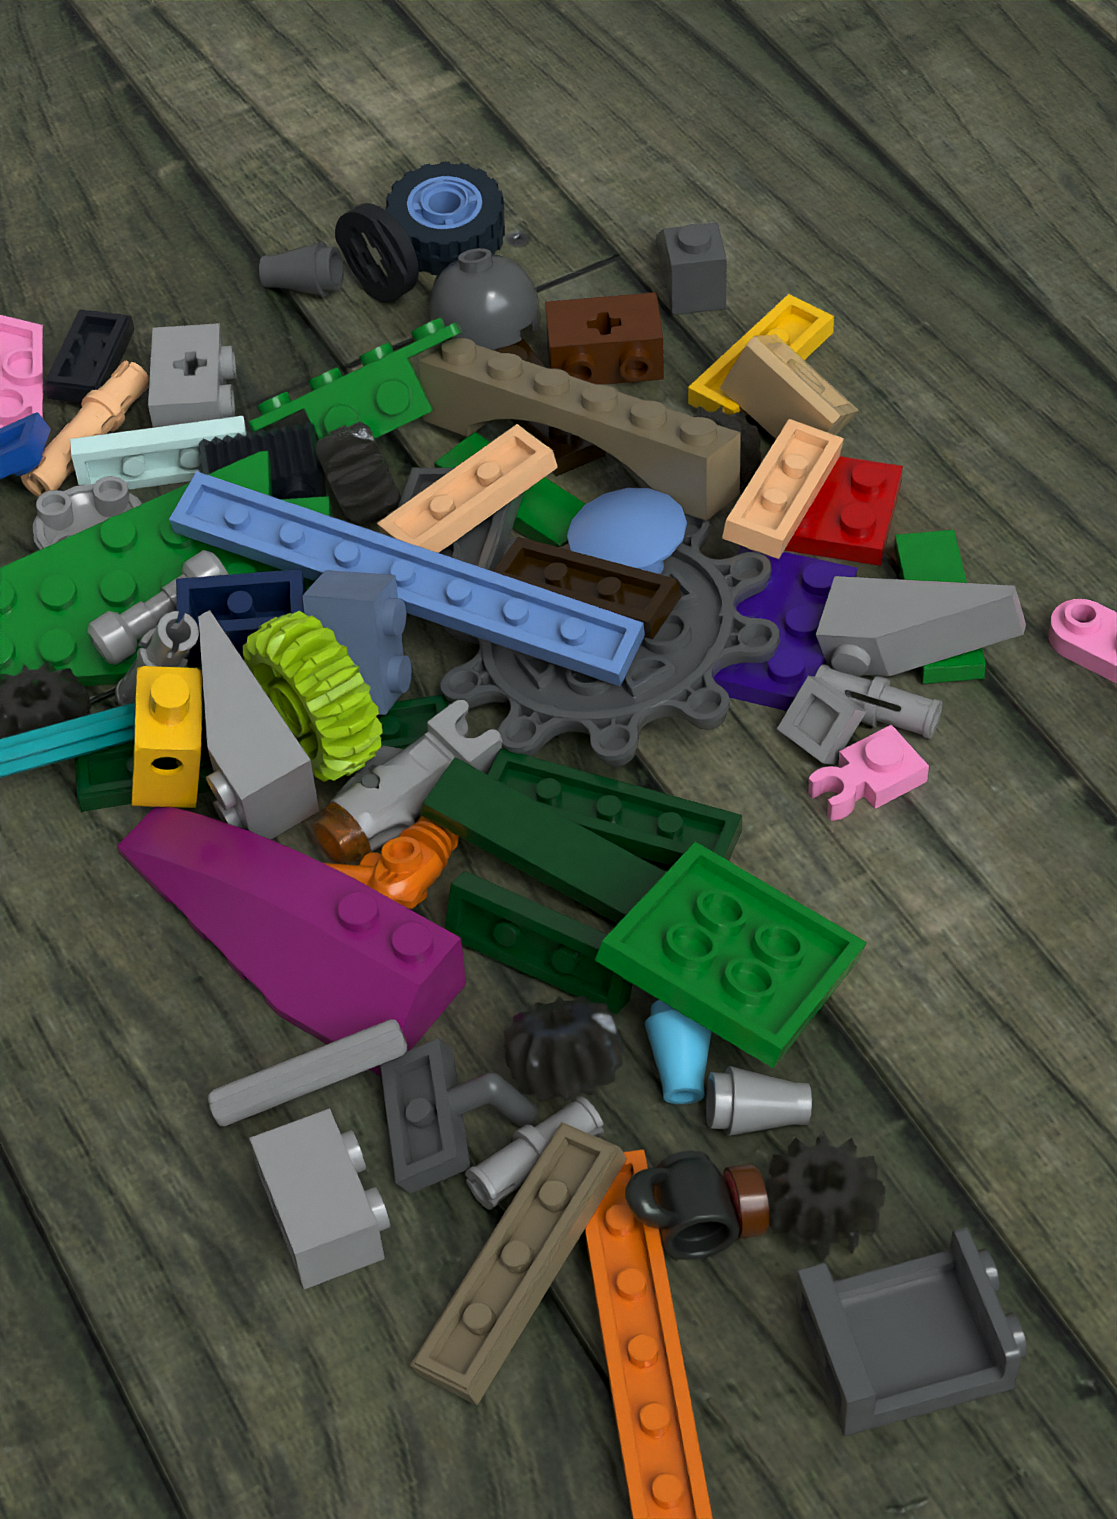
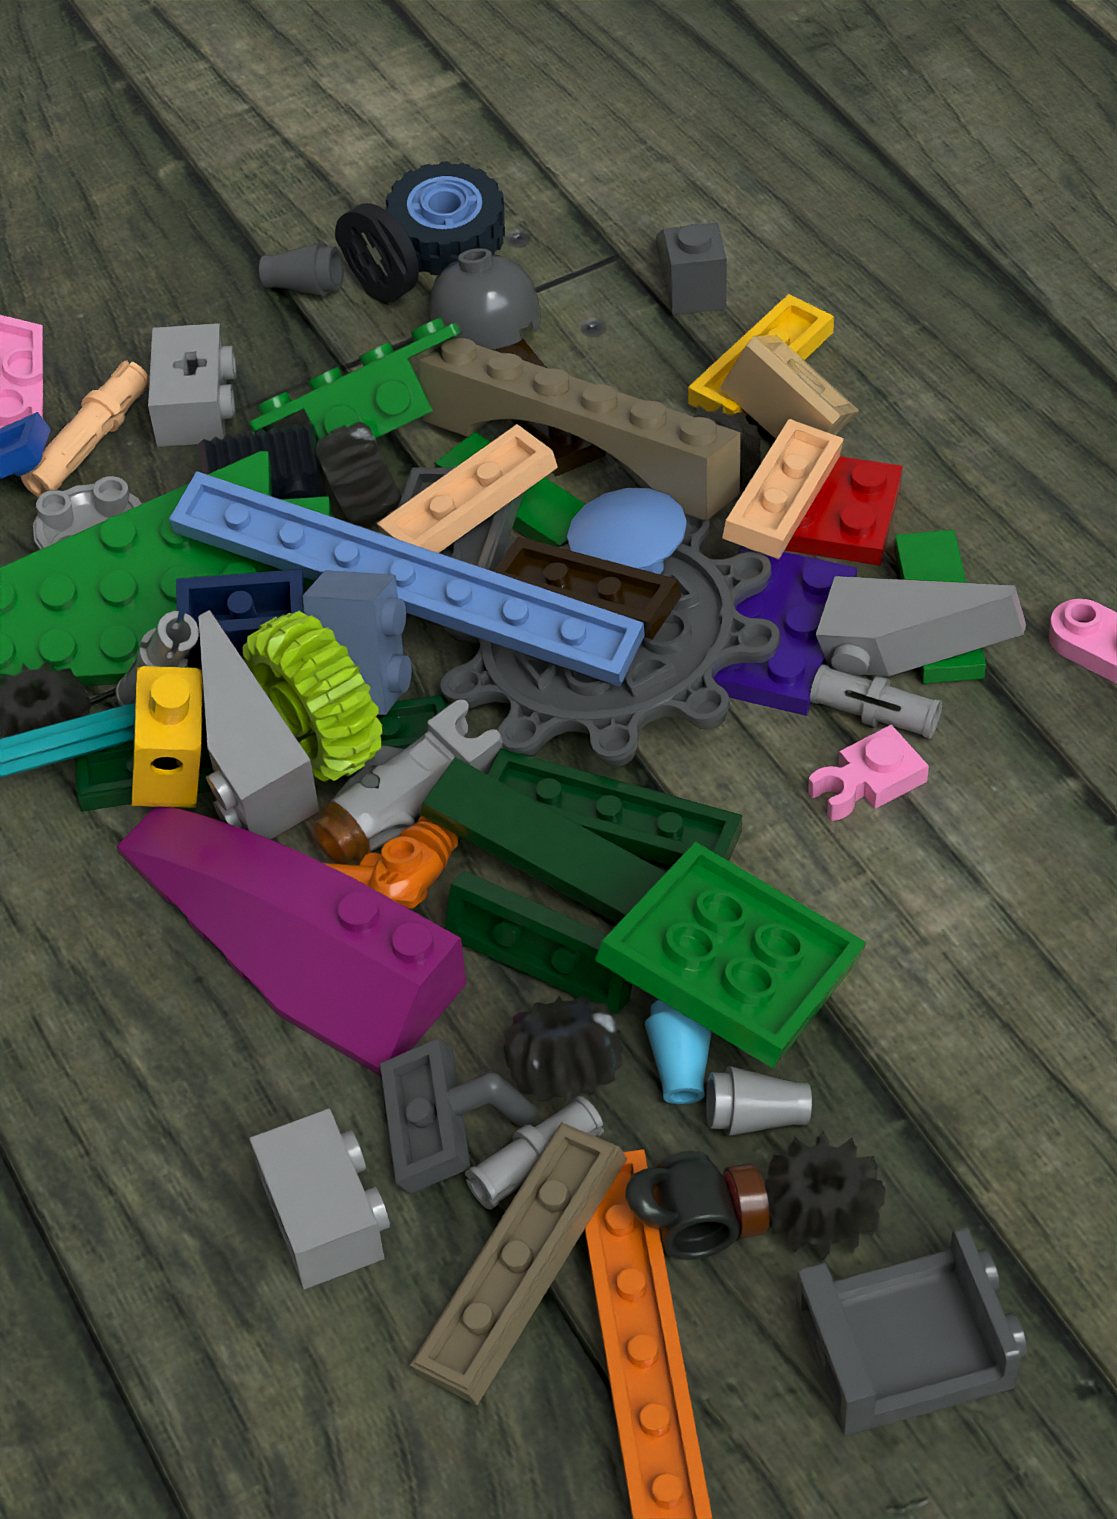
(88, 354): black plate -> none
(117, 635): light grey piece -> none
(149, 454): light aqua plate -> none
(307, 1072): light grey axle -> none
(606, 338): reddish brown brick -> none
(821, 720): light grey plate -> none

